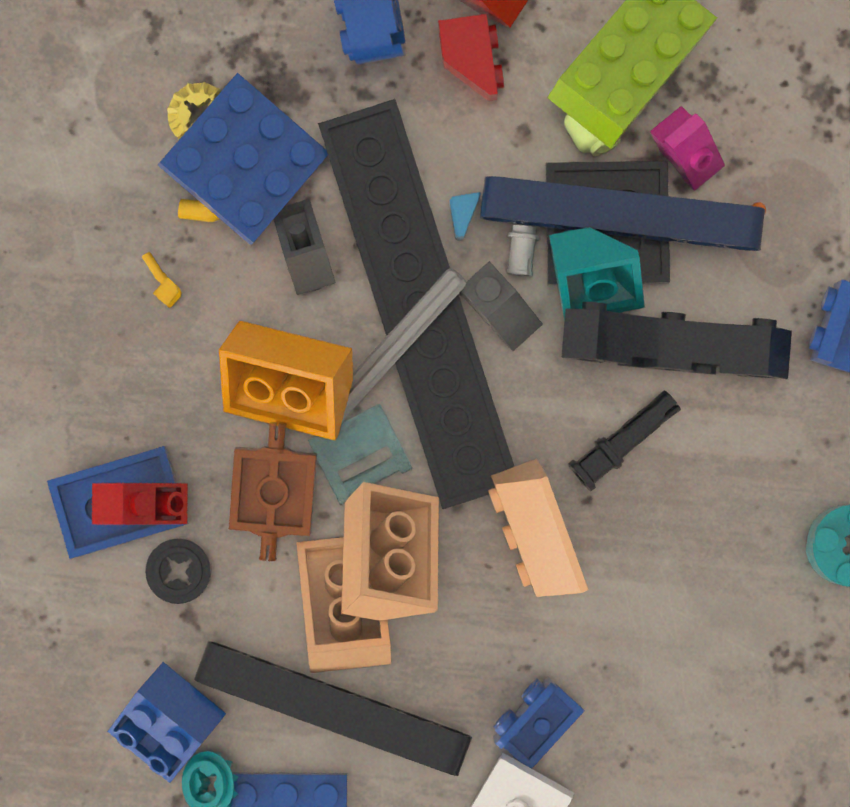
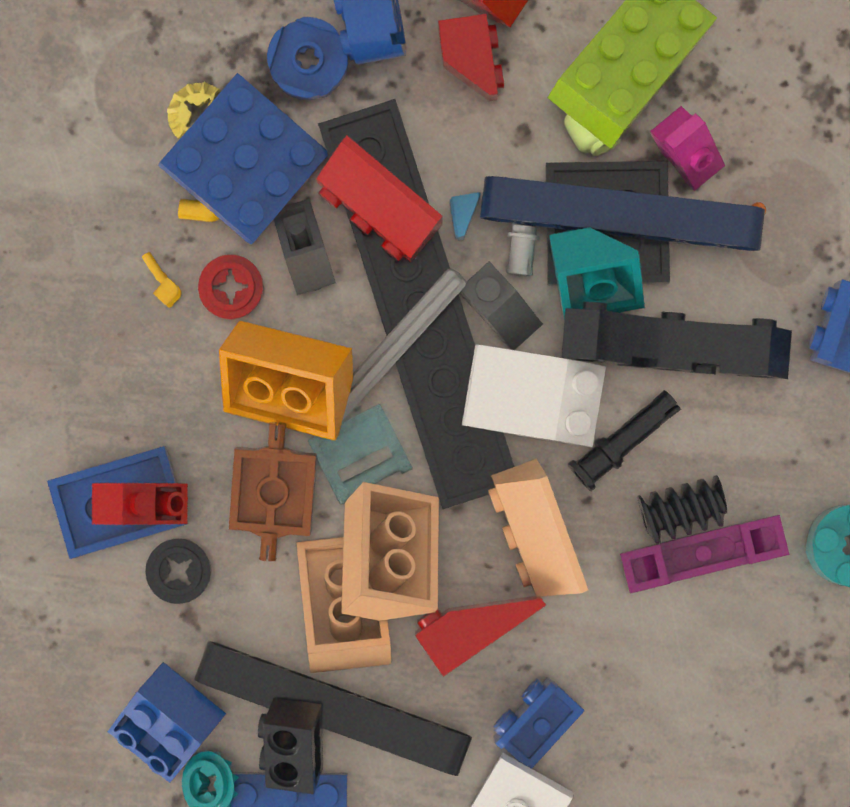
(217, 273): none -> red gear
(288, 71): none -> blue plate
(291, 745): none -> black brick
(378, 200): none -> red slope
(465, 630): none -> red slope
(534, 395): none -> white slope
(683, 509): none -> black piece
(704, 553): none -> magenta slope

